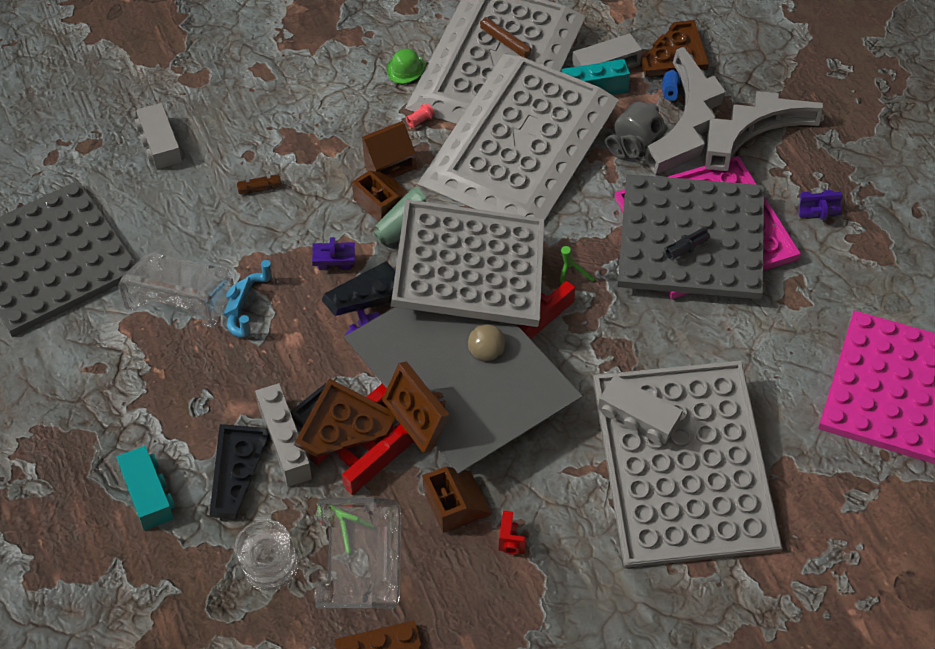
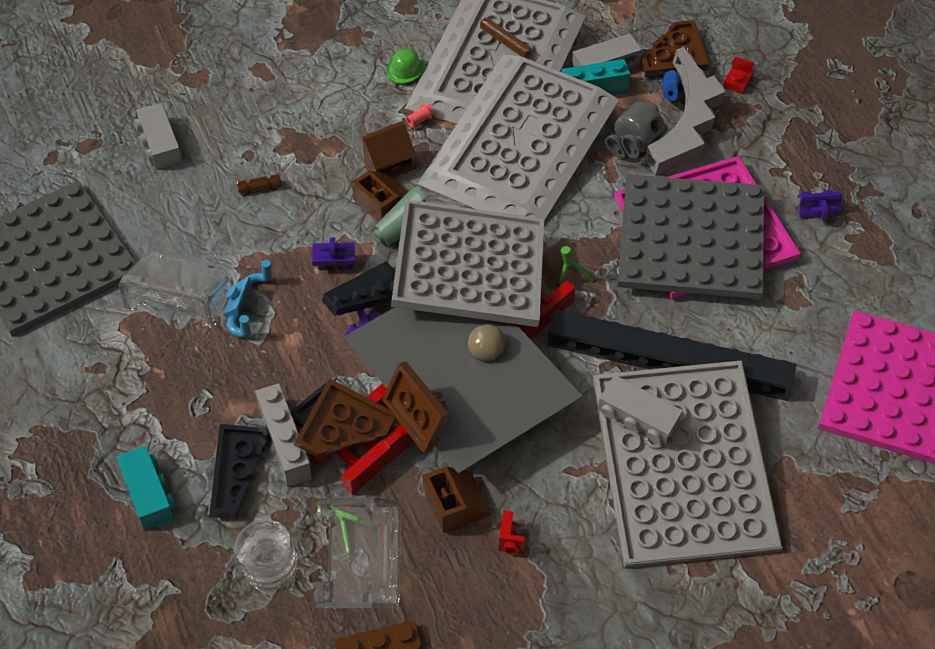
(659, 350): none -> black brick
(687, 243): black axle -> none
(739, 75): none -> red bracket
(748, 121): light grey arch -> none

